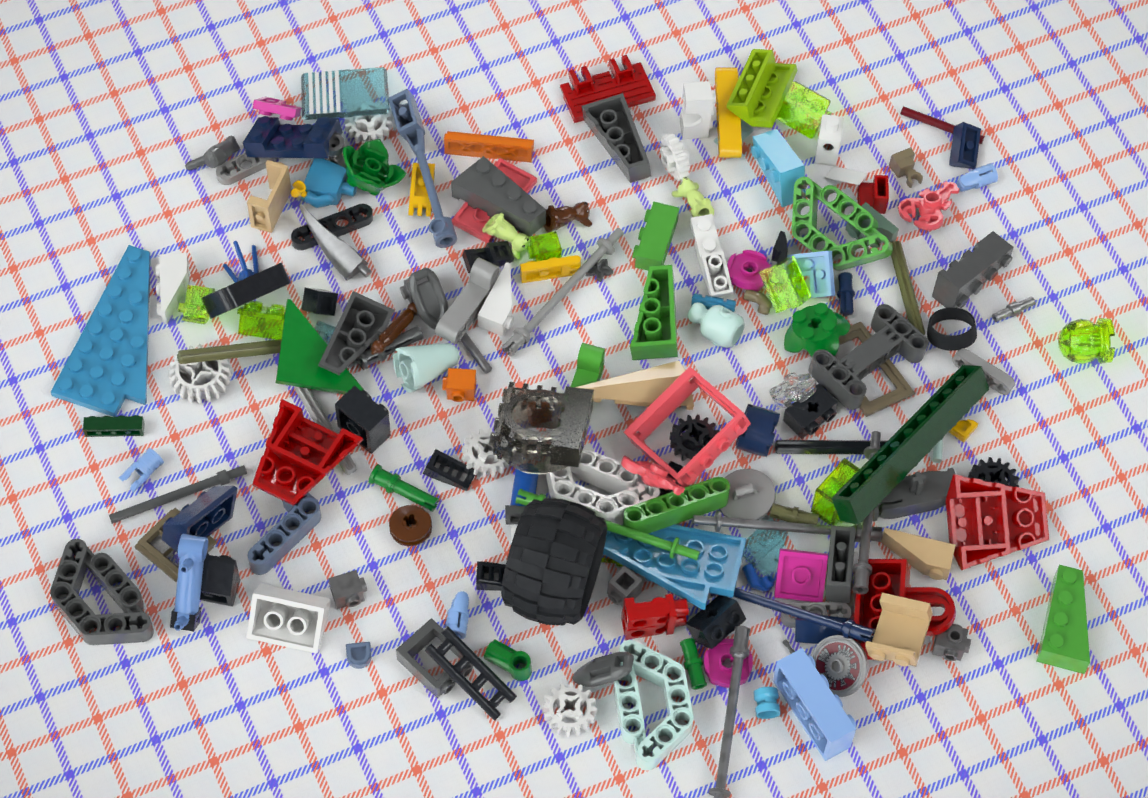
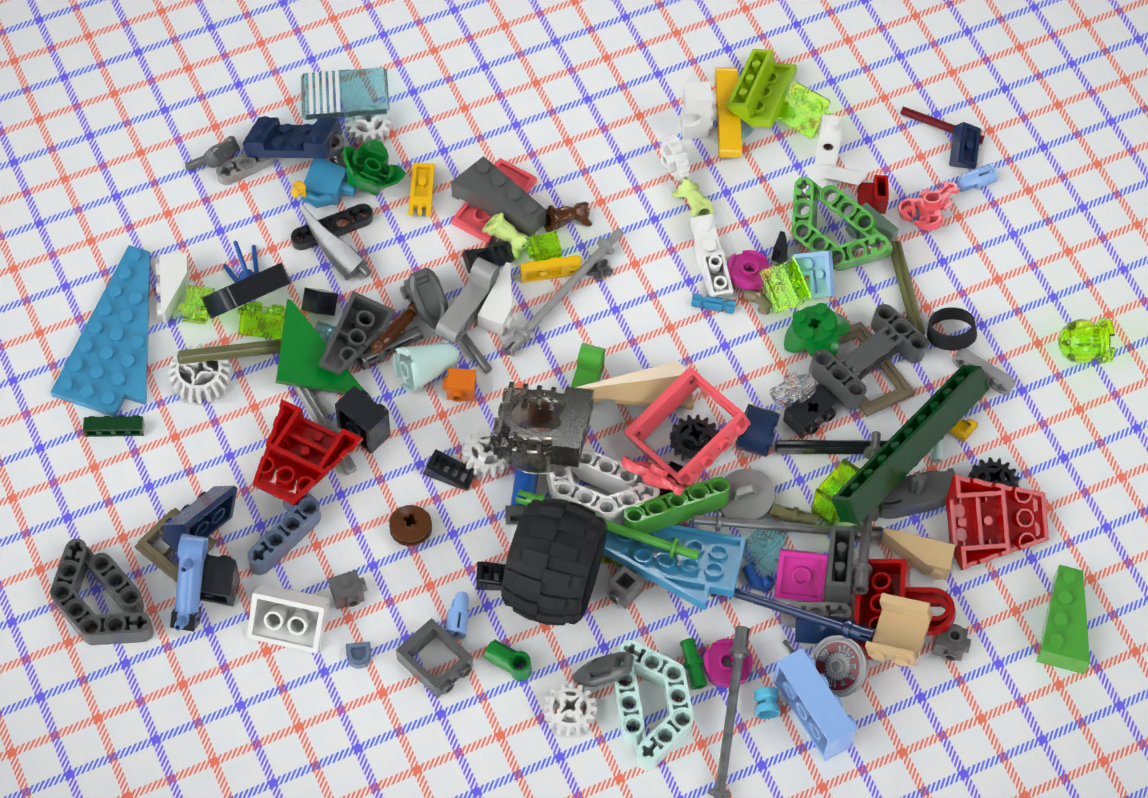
(144, 467): light blue hinge -> none
(223, 477): dark grey bar -> none
(263, 212): tan panel -> none
(270, 106): dark pink plate -> none
(393, 483): green pin -> none
(411, 129): sand blue bar -> none
(455, 673): black bar -> none
(488, 146): orange fence -> none
(617, 132): dark grey wedge -> none
(631, 82): red hinge -> none
(653, 617): red hips -> none
(656, 235): bright green brick -> none
(656, 324): bright green wedge -> none
(716, 621): black brick -> none
(717, 324): light aqua piece -> none
(779, 164): medium azure wedge -> none
(846, 293): dark blue axle -> none
(903, 164): dark tan piece -> none
(972, 271): dark grey wedge -> none
(1013, 309): flat silver bar -> none

